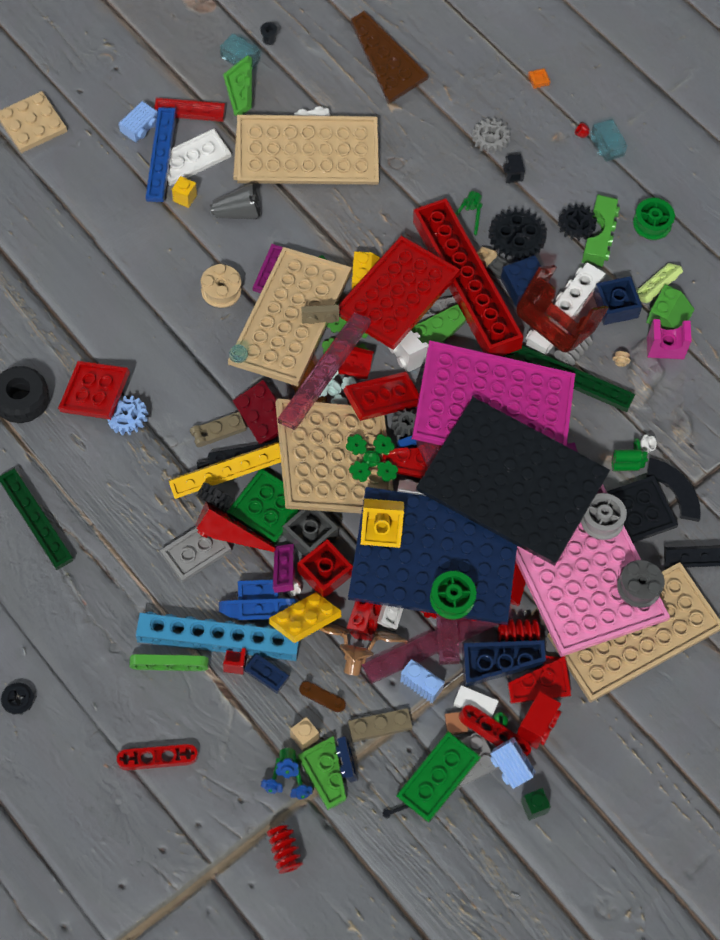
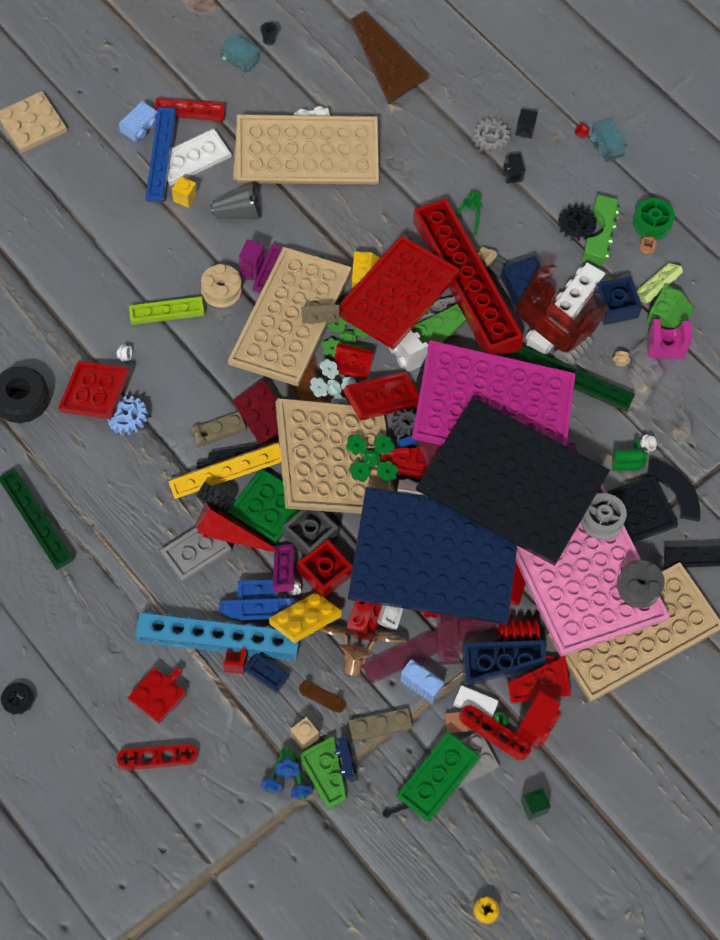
(124, 353): none -> white plate
(158, 694): none -> red plate
(166, 310): none -> lime plate
(169, 662): bright green beam -> none
(238, 353): clear light blue plate -> none
(239, 85): bright green wing -> none
(251, 259): none -> magenta brick
(284, 849): red piece -> none
(324, 371): clear pink plate -> none
(382, 523): yellow slope -> none
(448, 605): green wheel -> none
(494, 908): none -> yellow piece
(505, 225): black gear -> none
(512, 763): light blue brick -> none
(526, 123): none -> black brick
(539, 78): orange tile -> none
(646, 249): none -> nougat bush

